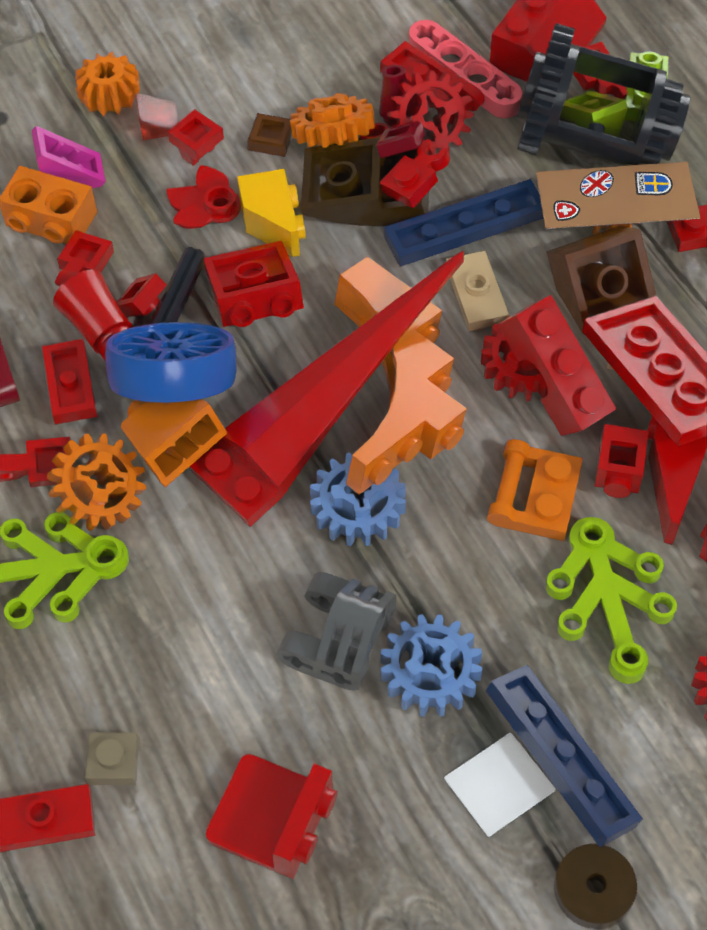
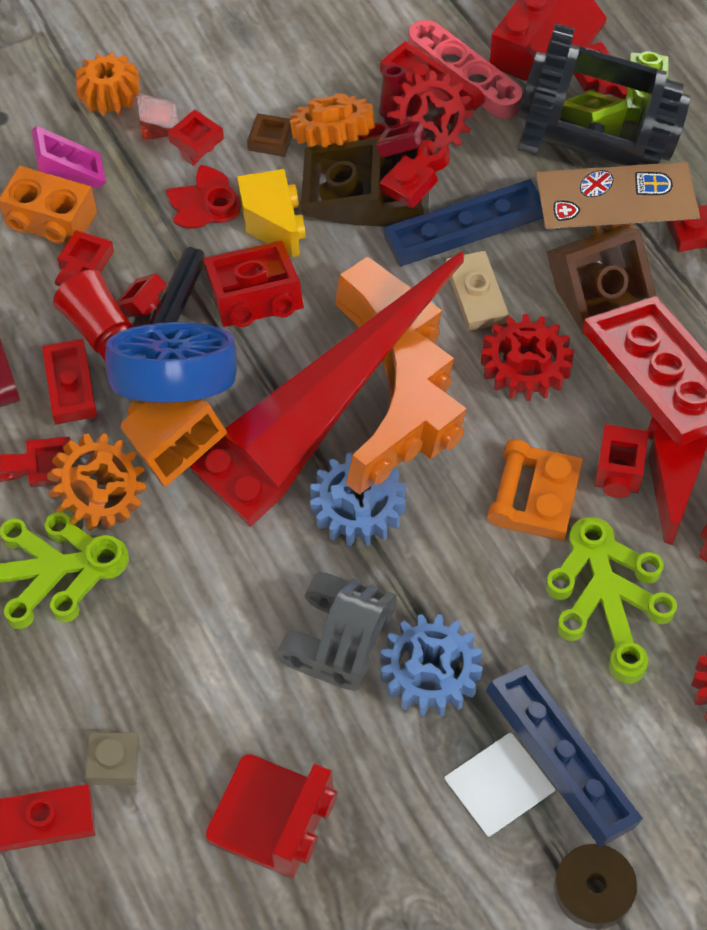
(546, 340): red arch -> none

